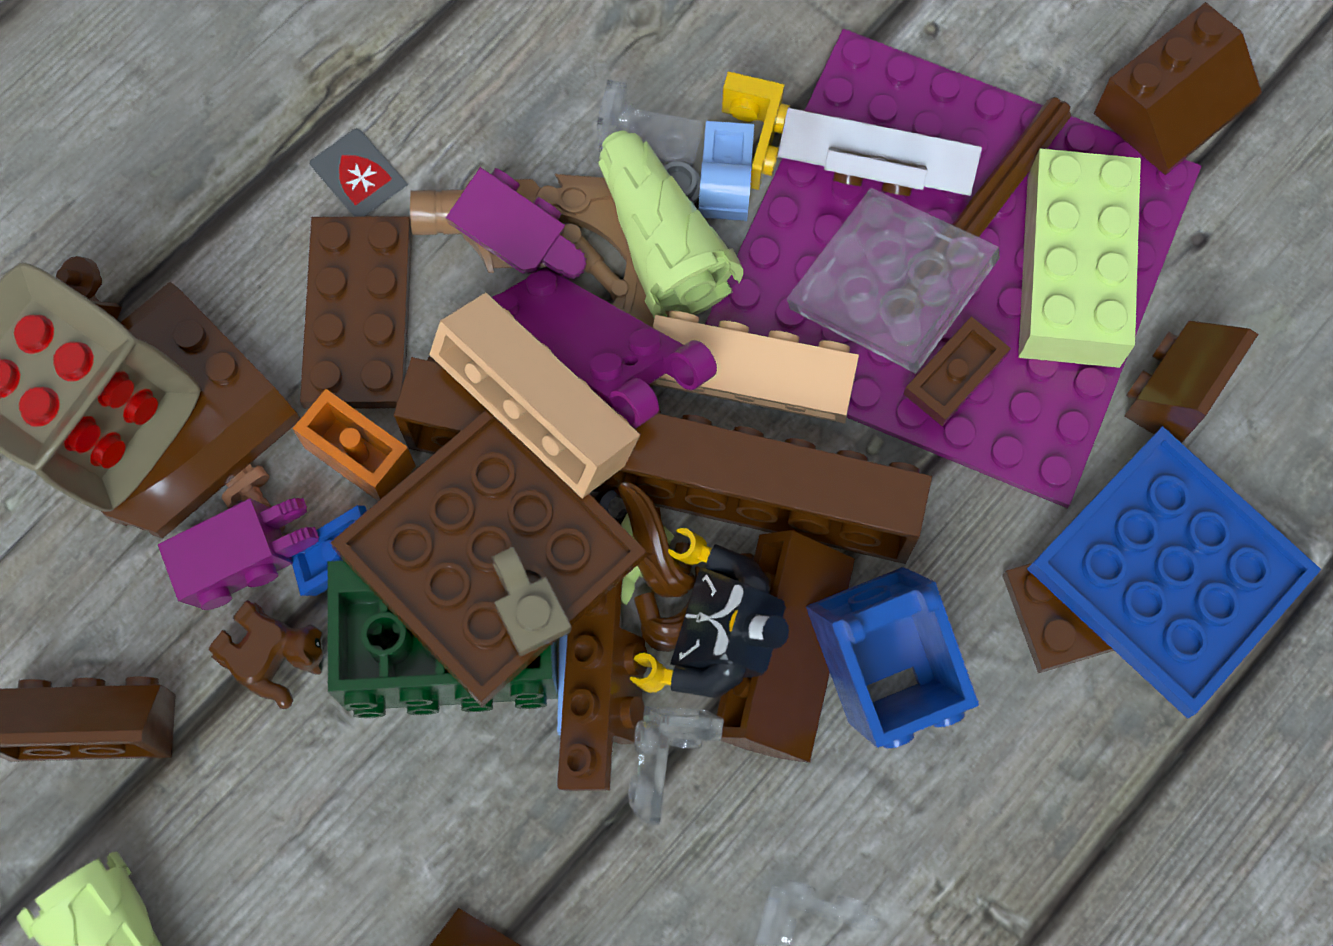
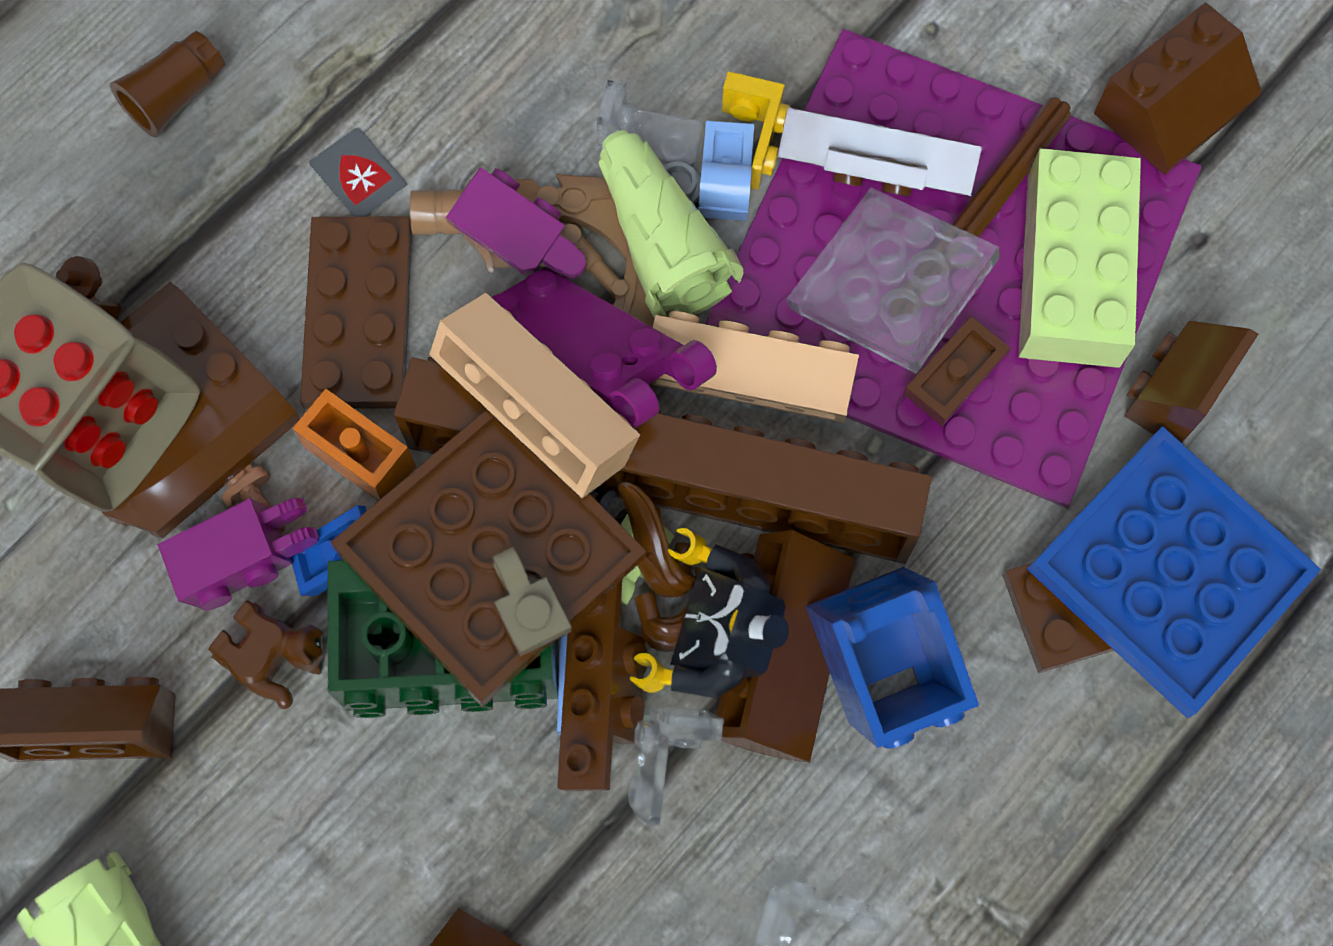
(167, 82): none -> reddish brown plant

